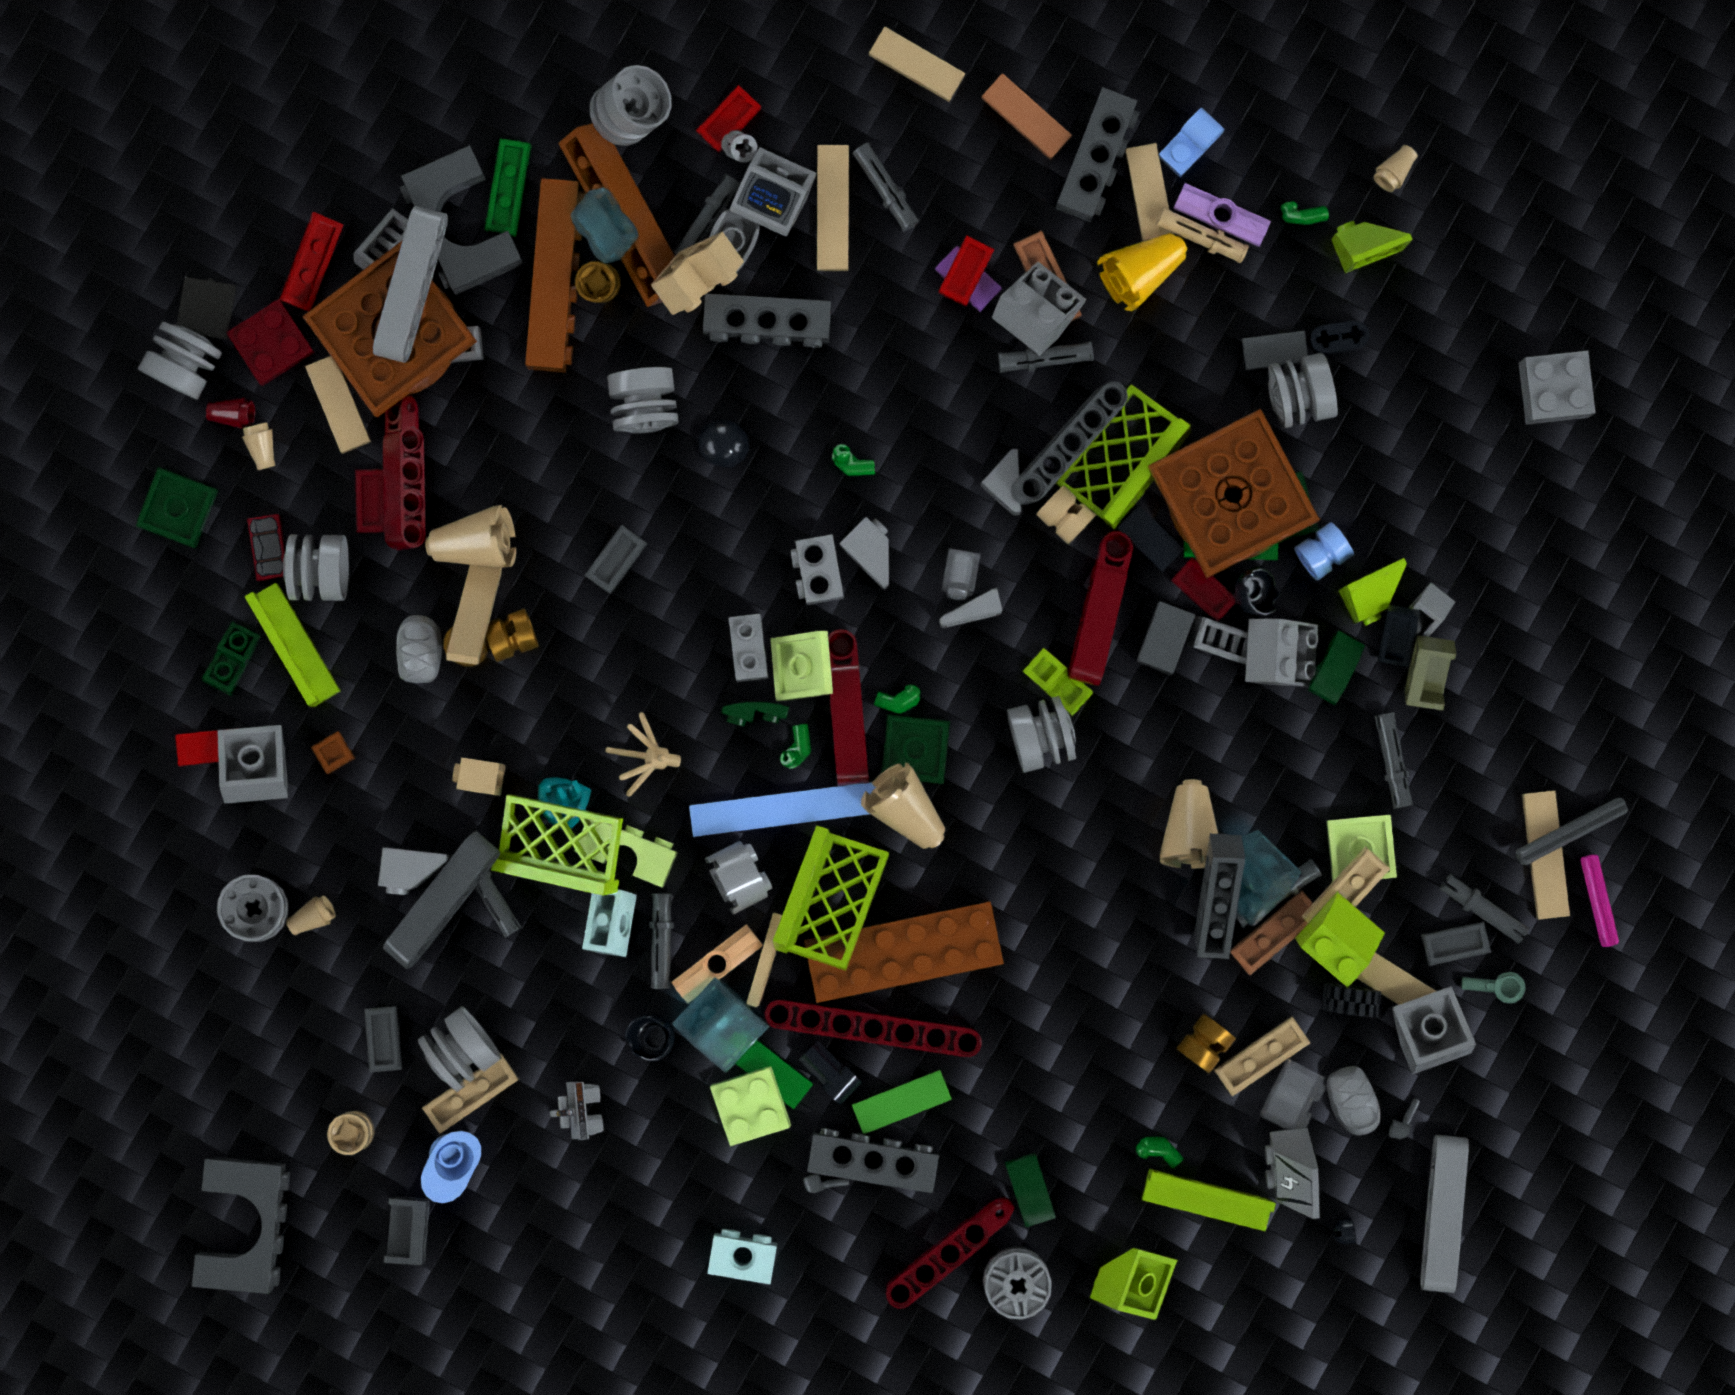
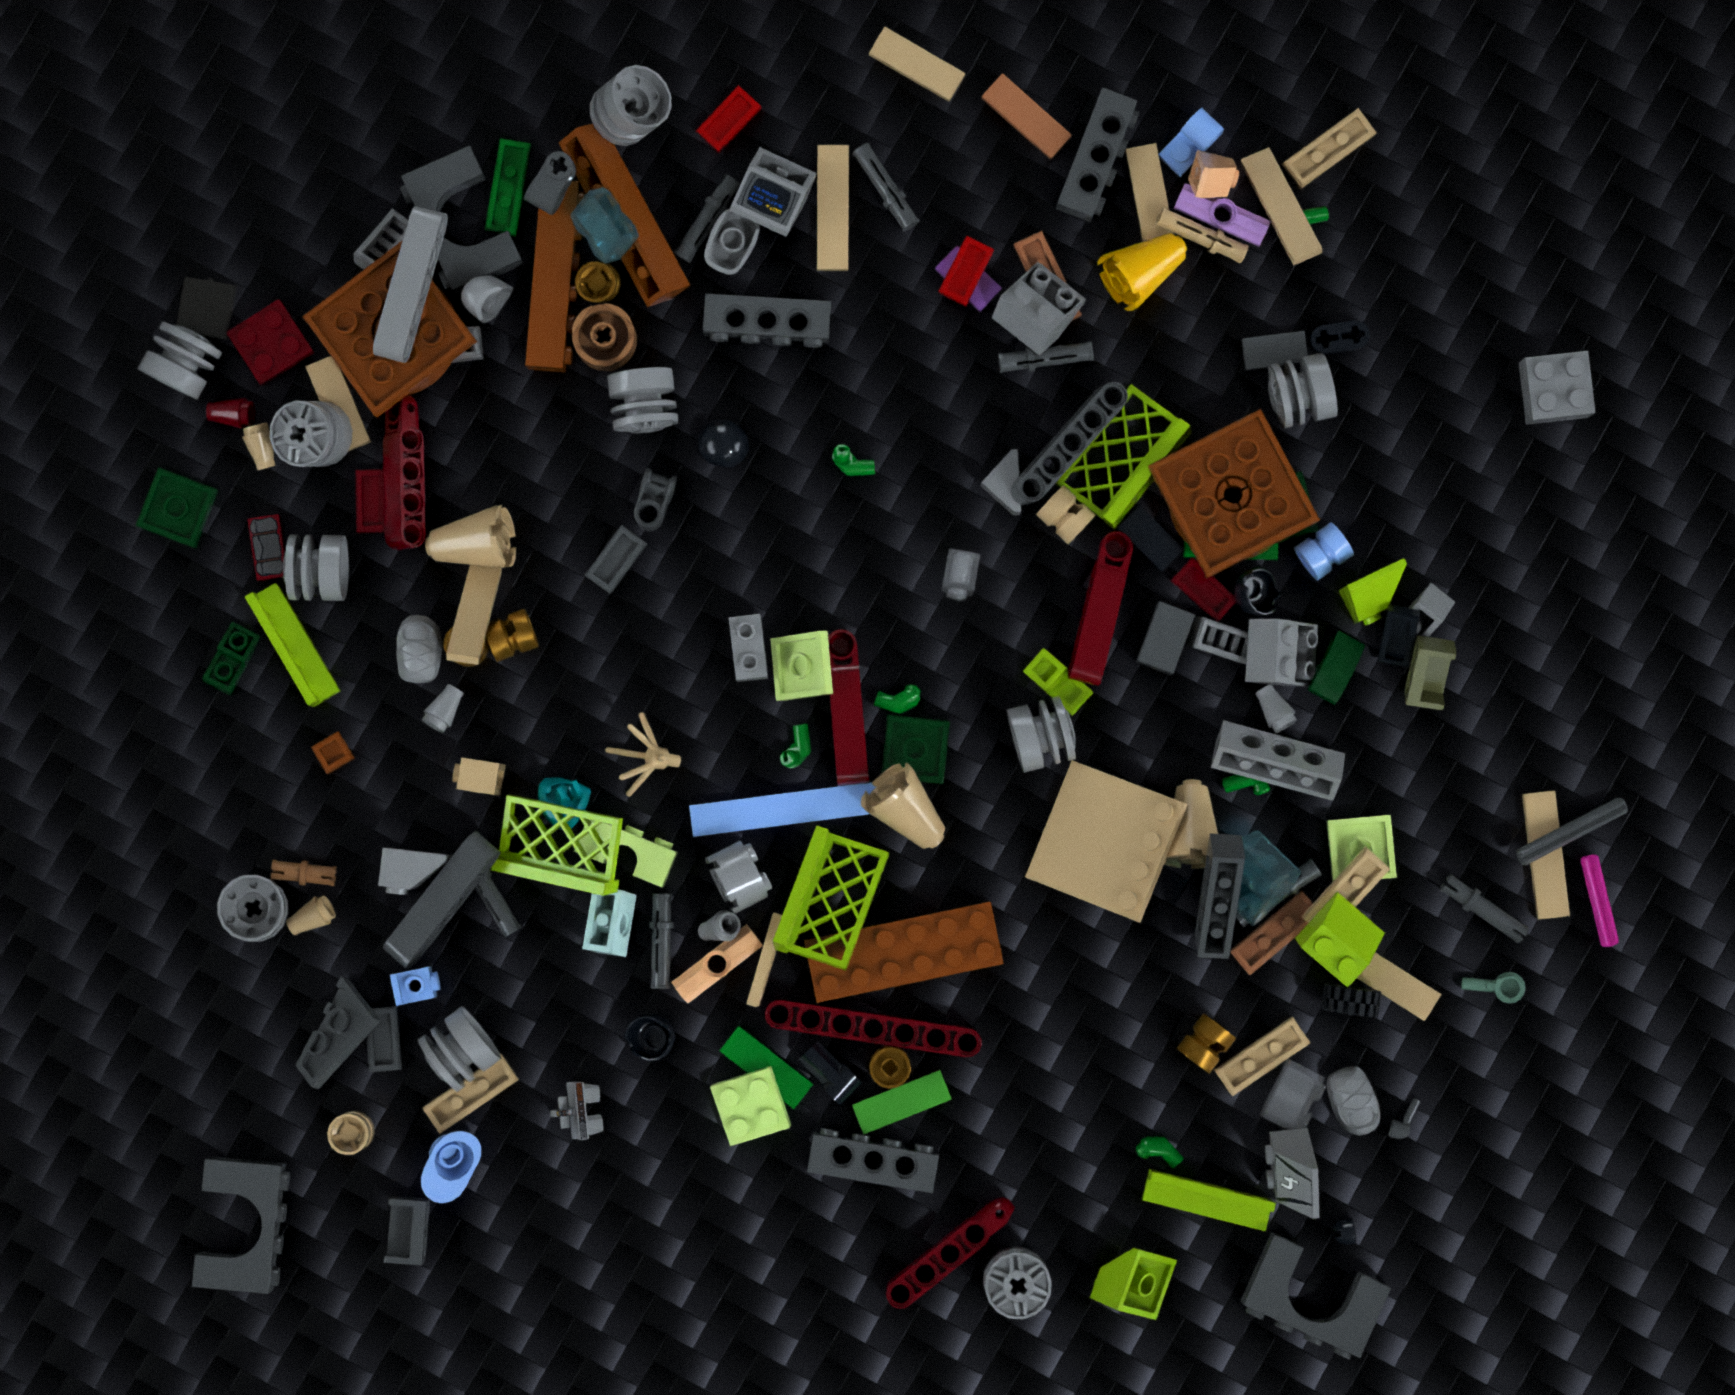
(197, 748): red tile -> none
(252, 764): light grey slope -> none
(303, 872): none -> medium nougat pin
(310, 433): none -> light grey wheel
(311, 262): red tile -> none
(341, 1031): none -> dark grey wing
(401, 985): none -> light blue brick
(442, 710): none -> light grey cone
(485, 296): none -> light grey piece
(548, 187): none -> dark grey piece
(598, 320): none -> medium nougat brick
(654, 497): none -> dark grey piece
(697, 272): tan brick -> none
(720, 927): none -> light grey cone
(720, 1024): clear light blue slope -> none
(736, 137): light grey bush -> none
(746, 711): dark green slope -> none
(757, 1269): light aqua brick -> none
(814, 1184): dark grey hand -> none
(825, 568): light grey brick -> none
(869, 549): light grey slope -> none
(890, 1066): none -> pearl gold wheel
(981, 607): light grey slope -> none
(1030, 1190): dark green slope -> none
(1106, 841): none -> tan plate
(1212, 175): none -> light nougat slope
(1238, 782): none -> green arm
(1276, 710): none -> light grey cone
(1278, 760): none -> light grey brick
(1281, 206): none -> tan tile
(1329, 148): none -> tan tile
(1345, 1329): none -> dark grey arch
(1366, 244): lime slope -> none
(1393, 758): dark grey pin -> none
(1394, 170): tan cone -> none
(1432, 1030): light grey slope -> none
(1444, 1213): light grey beam -> none
(1455, 943): dark grey tile -> none

